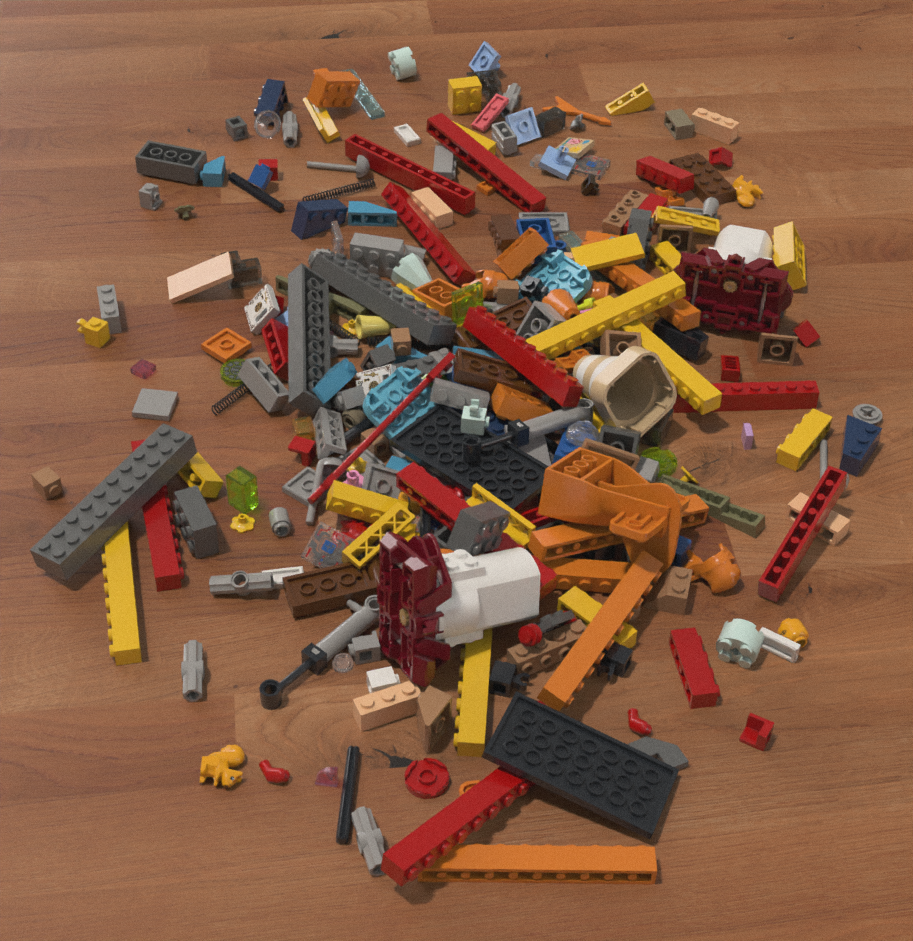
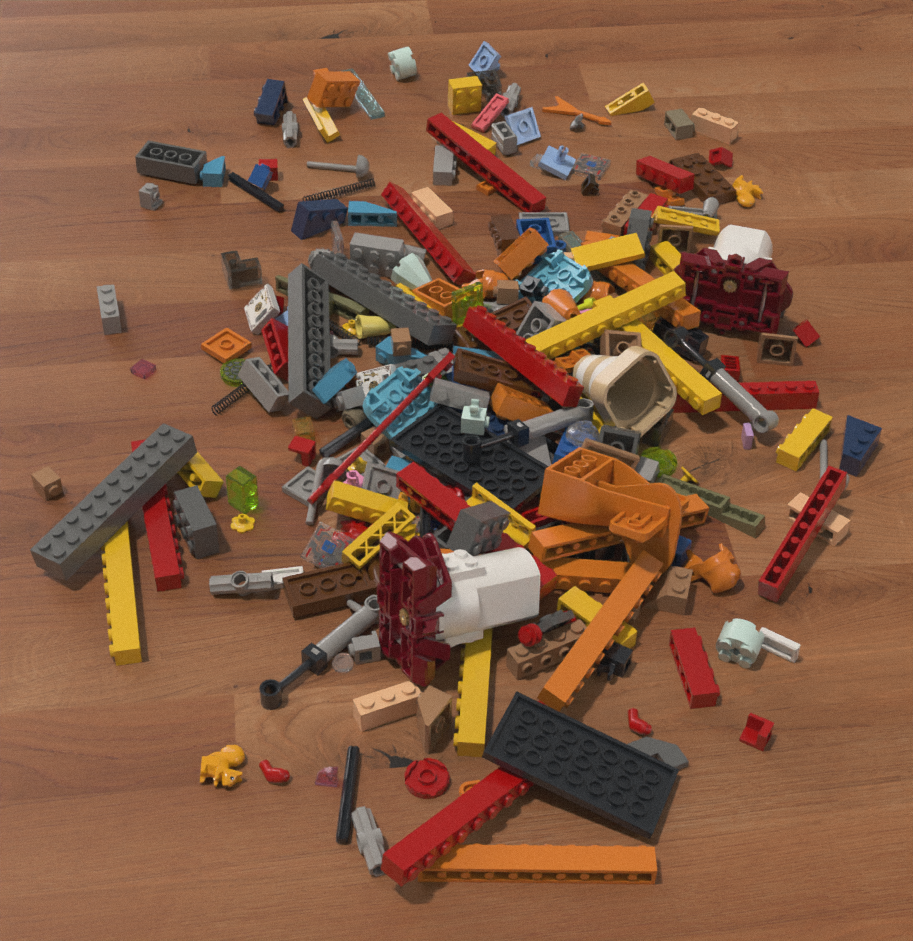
(95, 331): yellow brick -> none
(155, 404): light grey tile -> none
(184, 210): olive plant -> none
(192, 671): light grey piece -> none
(200, 277): light nougat tile -> none
(236, 128): dark grey brick -> none
(262, 121): clear piece -> none
(279, 521): light grey brick -> none
(324, 431): light grey fence -> none
(378, 357): dark grey brick -> none
(381, 679): white brick -> none
(407, 135): white tile -> none
(410, 173): red brick -> none
(504, 678): black brick -> none
(551, 121): clear smoke slope -> none
(577, 146): tan tile -> none
(714, 372): none -> light grey piece
(790, 254): yellow brick -> none
(794, 630): light orange head -> none
(867, 409): light grey gear -> none

